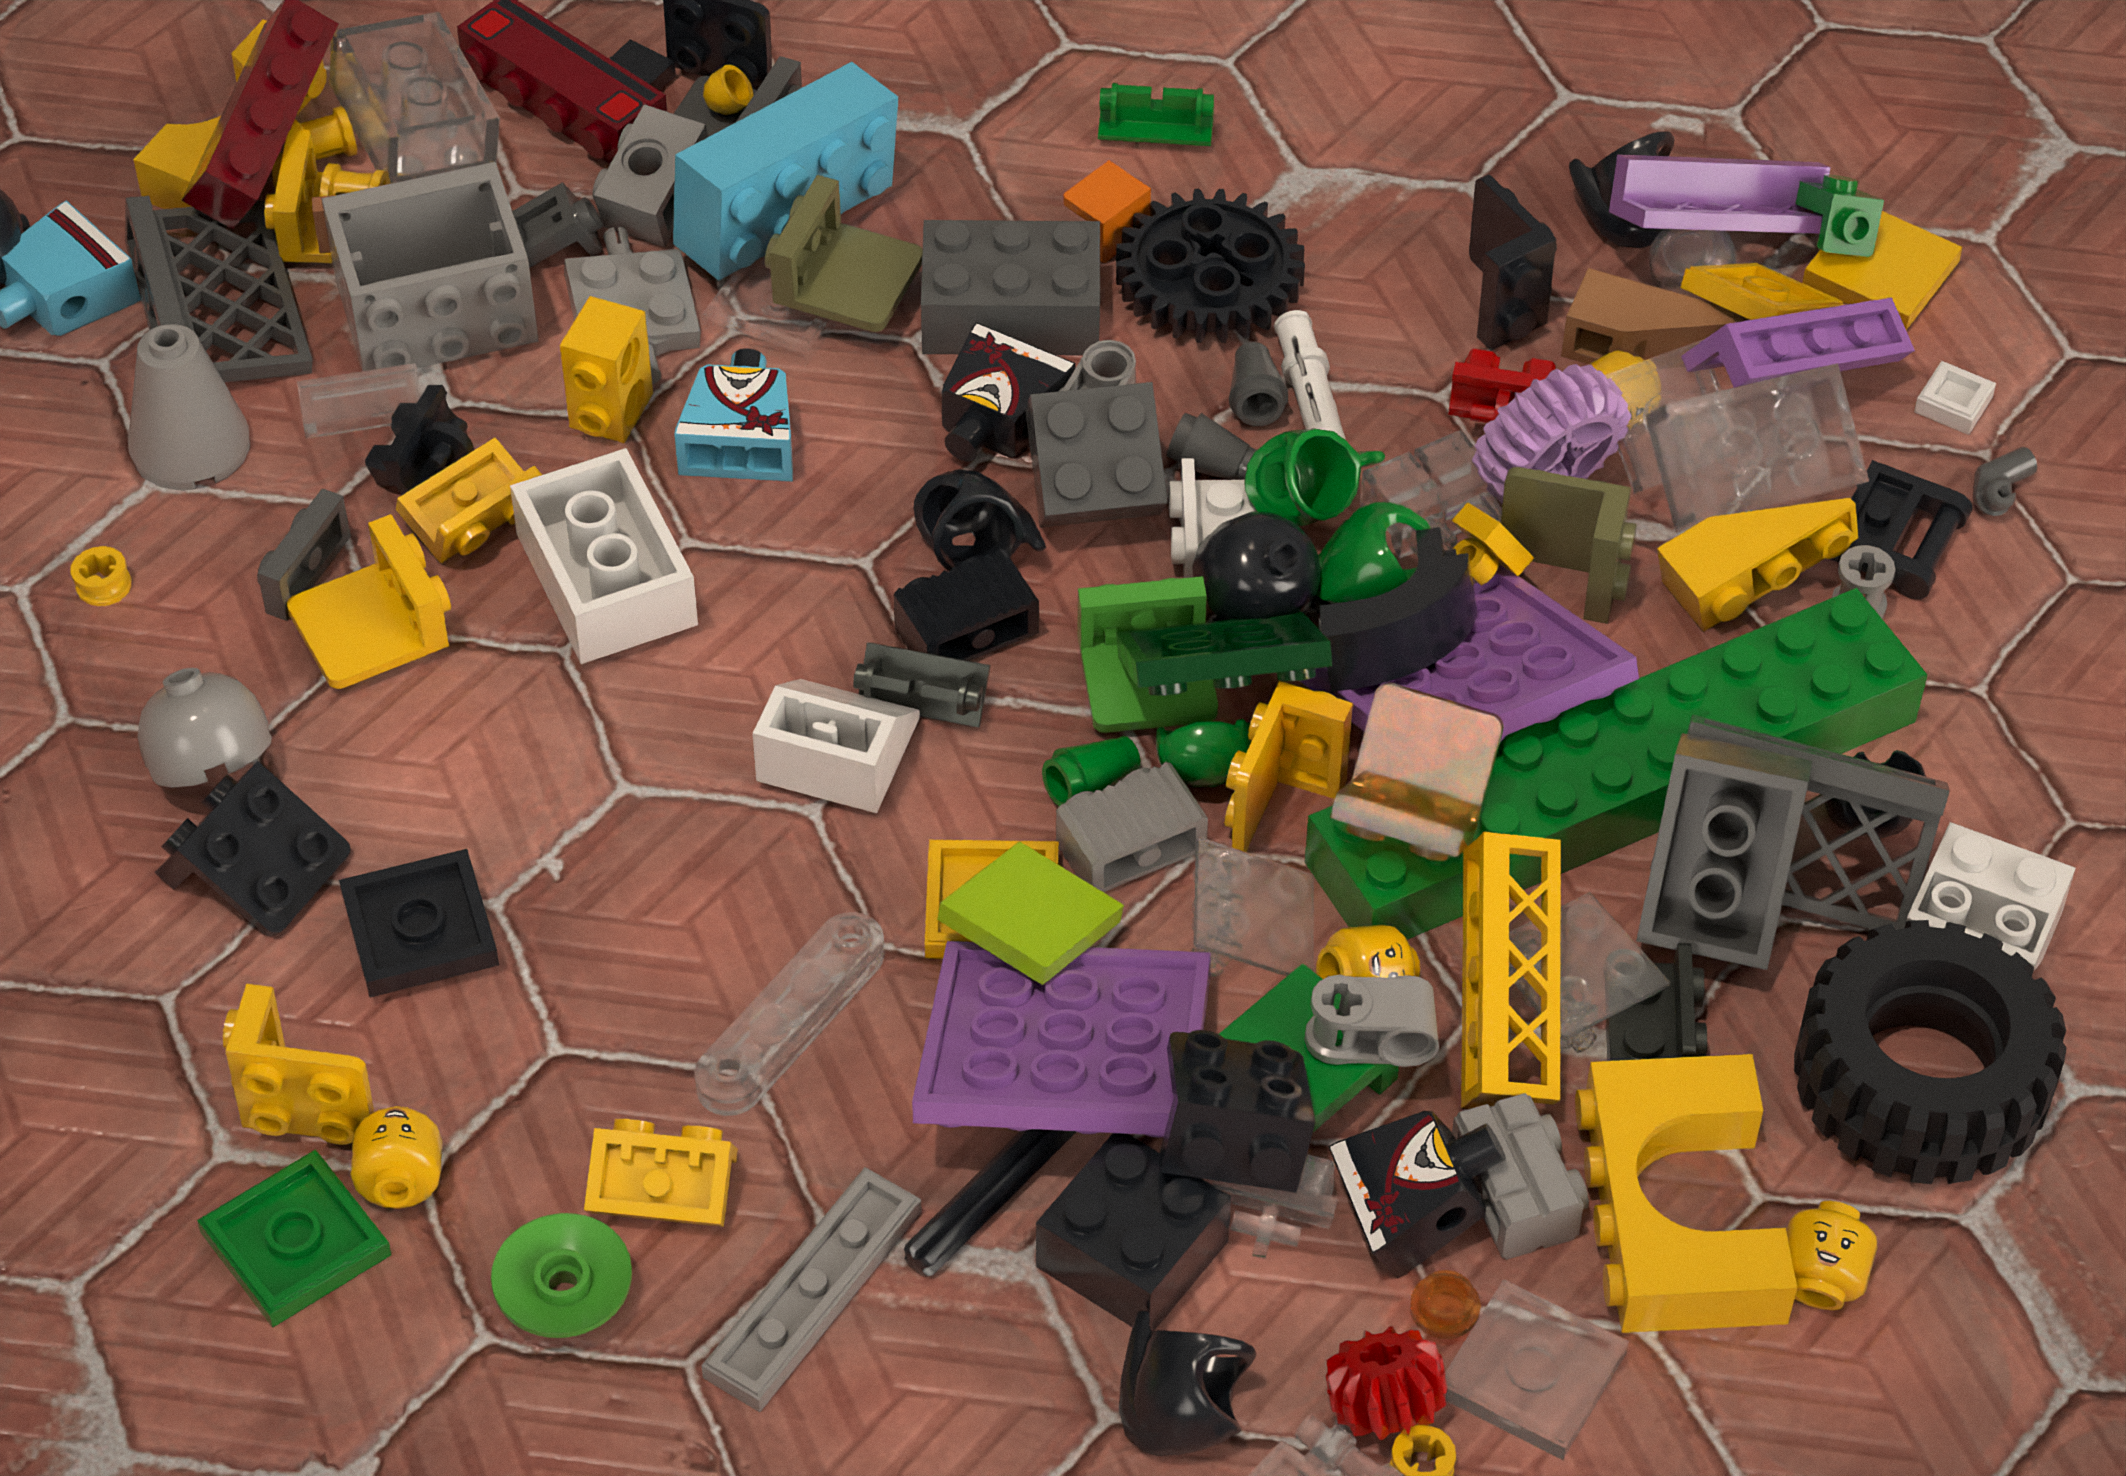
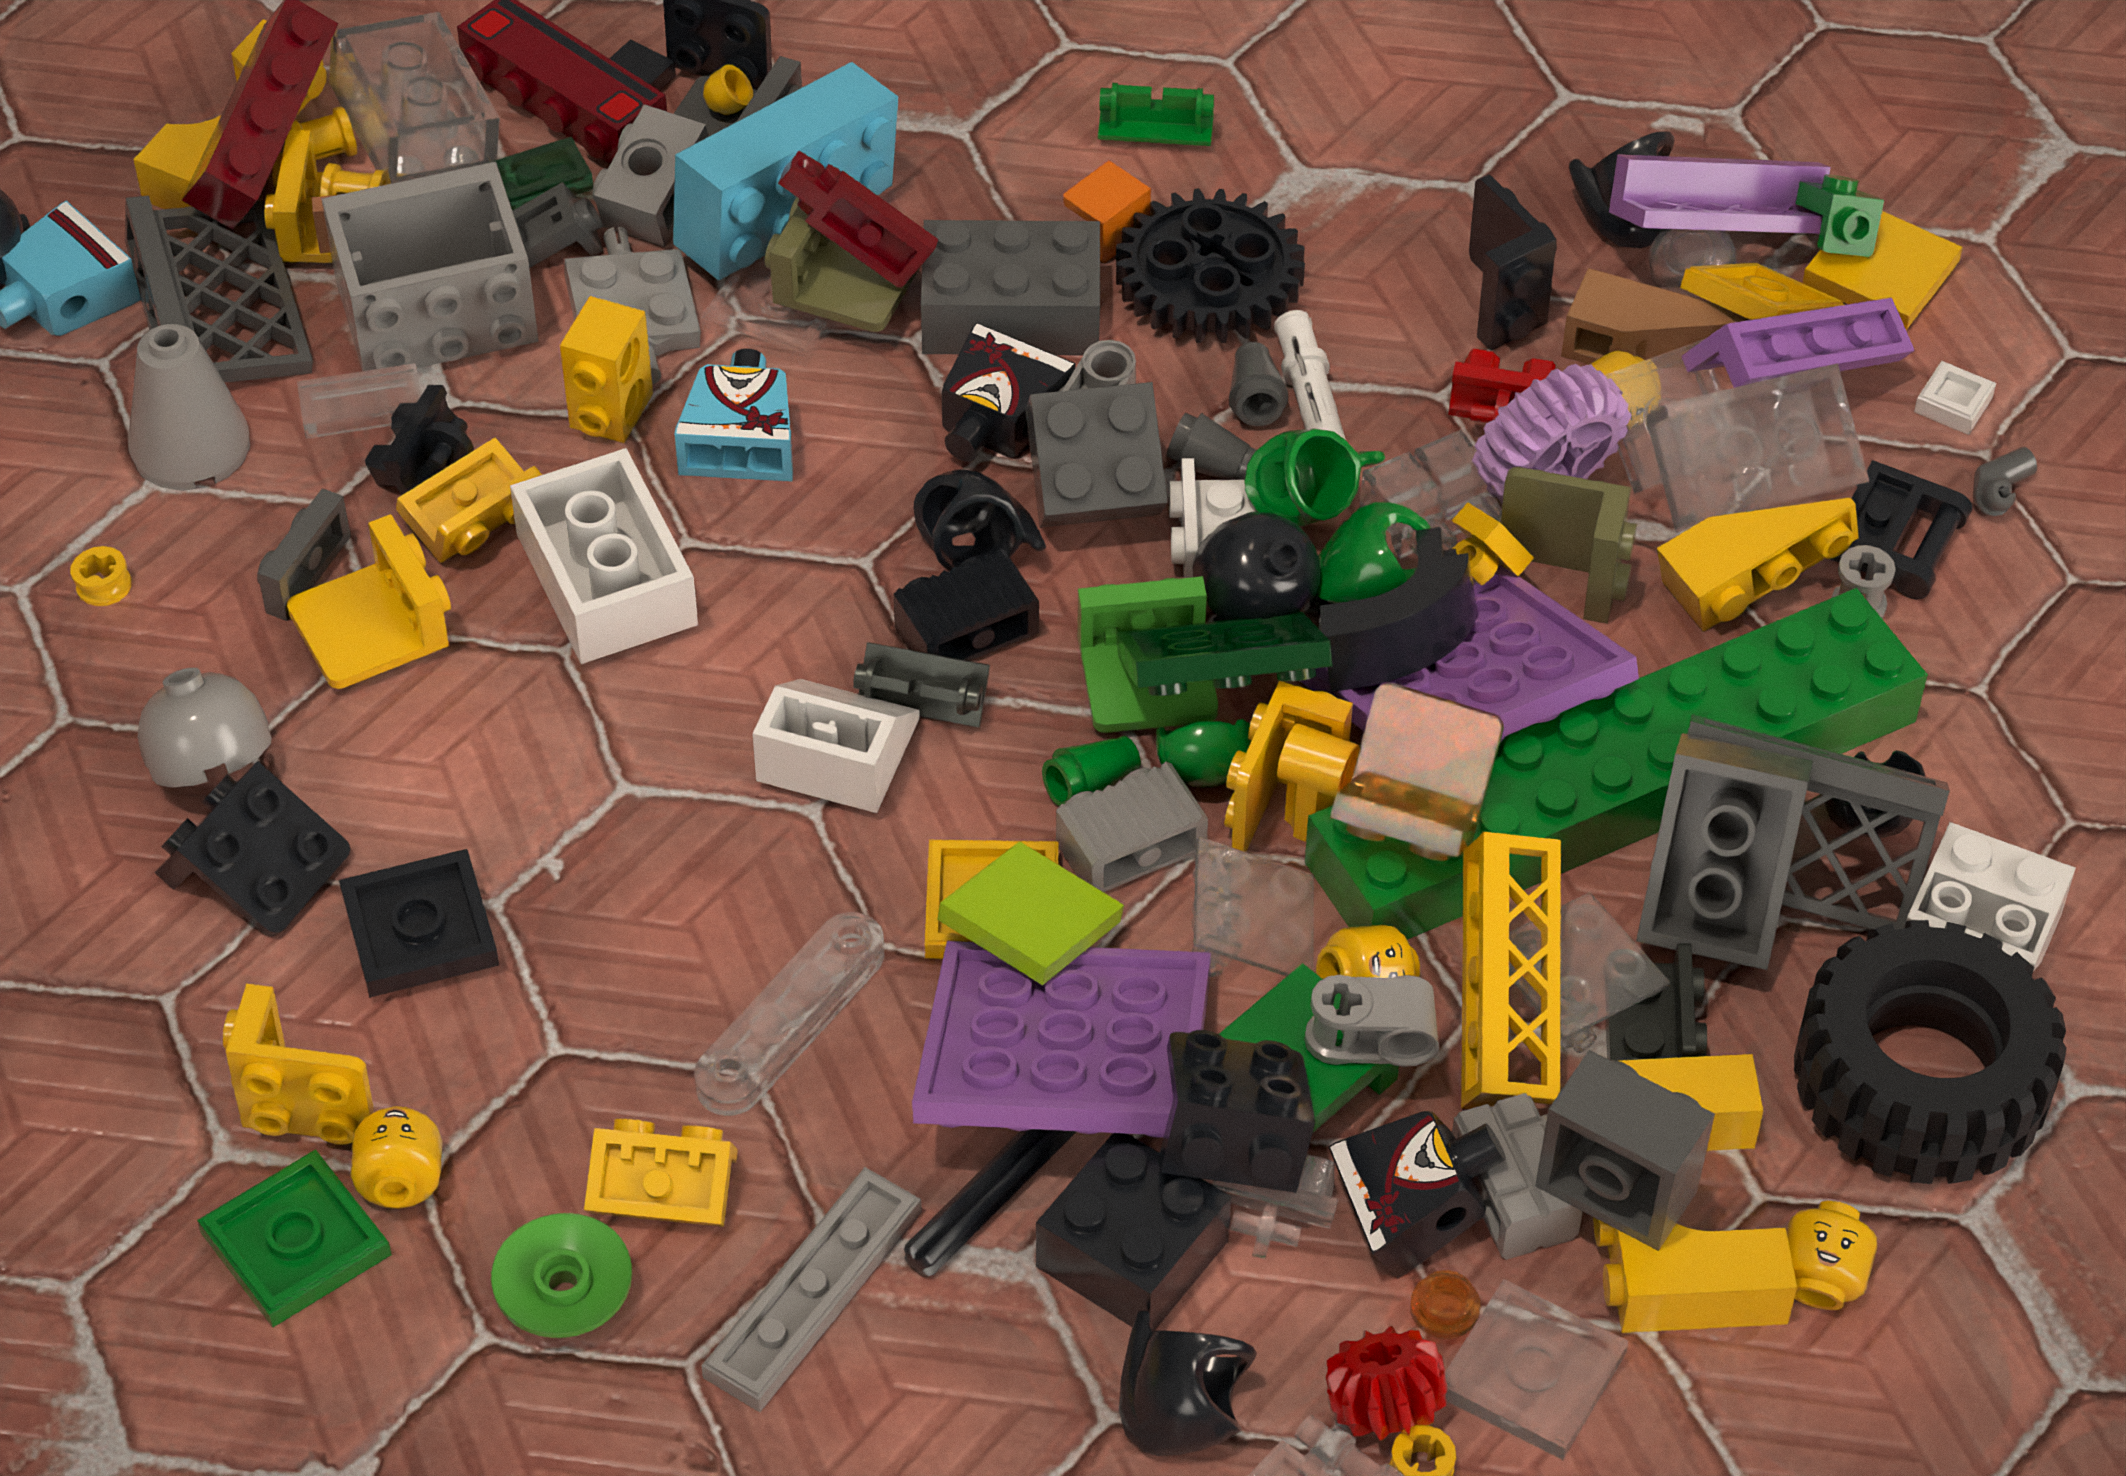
(542, 168): none -> clear green plate
(858, 219): none -> dark red hinge
(1315, 770): none -> yellow piece
(1624, 1149): none -> dark grey brick

